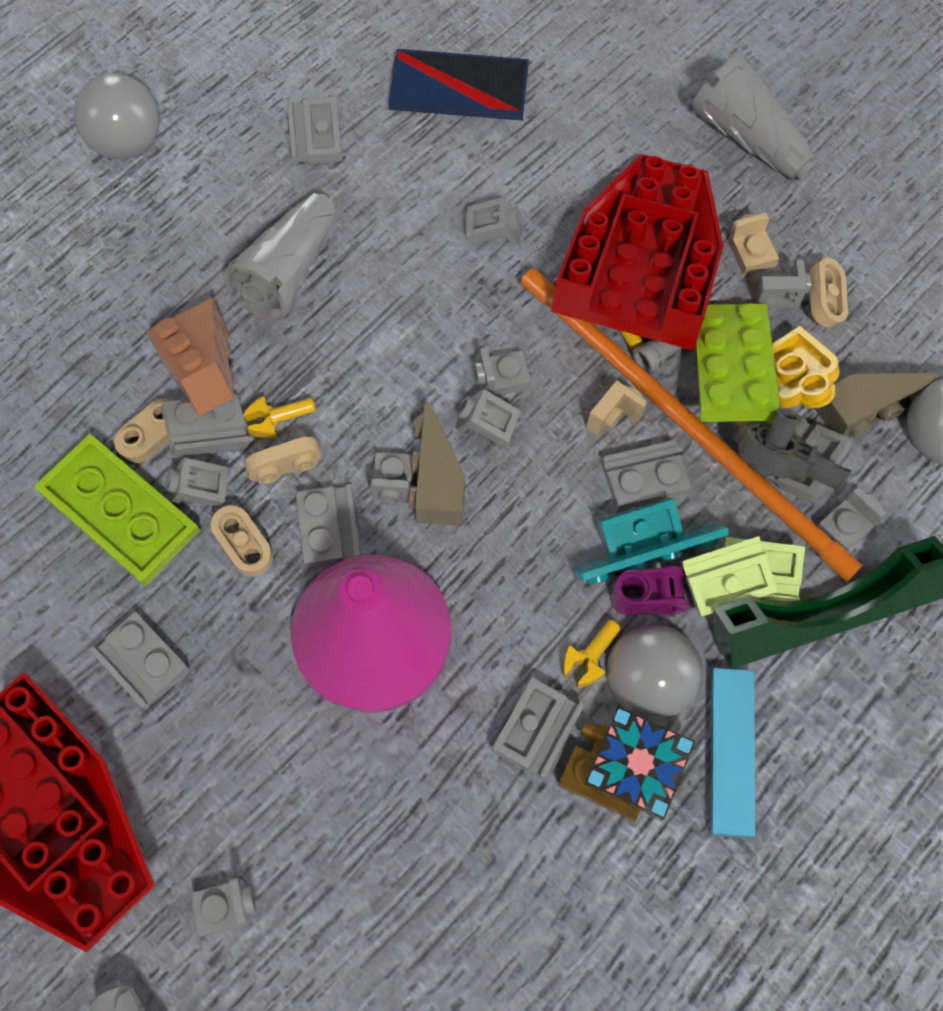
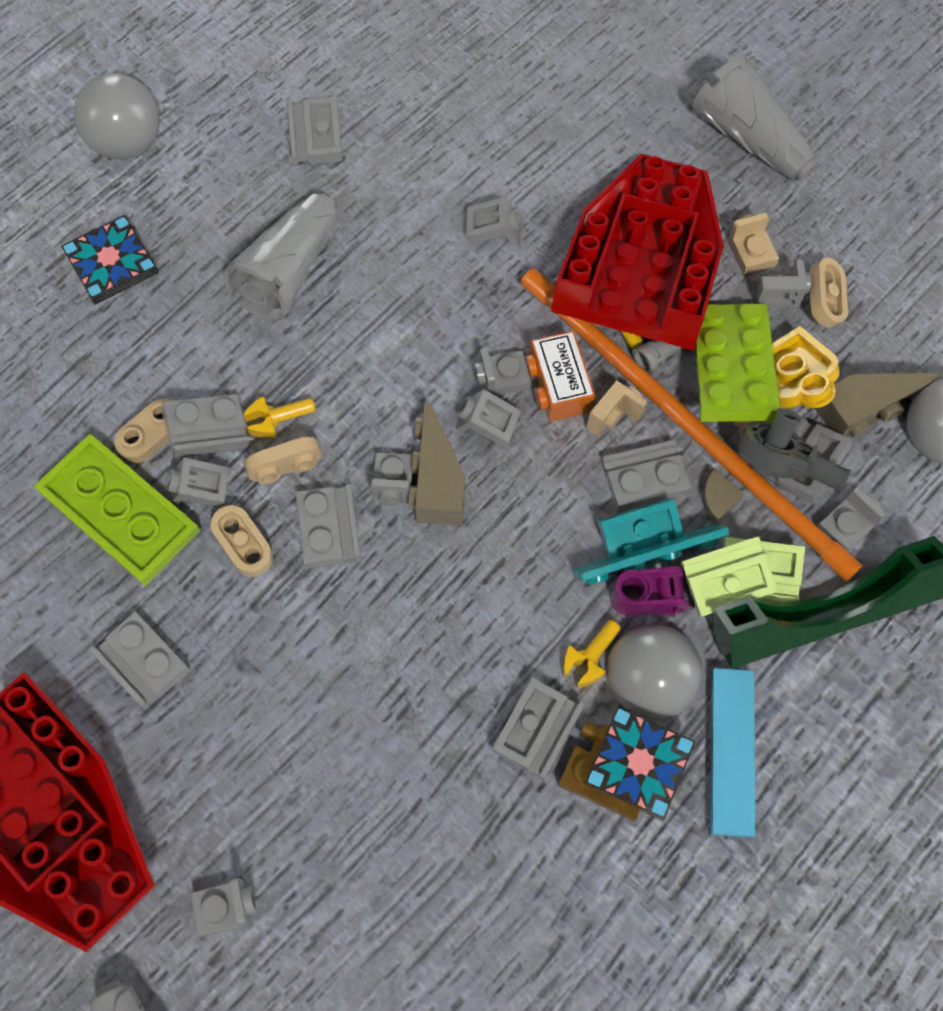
(109, 259): none -> tile
(196, 355): nougat wedge -> none
(371, 633): dark pink cone -> none
(459, 84): tile -> none
(560, 376): none -> brick
(720, 496): none -> dark tan tile

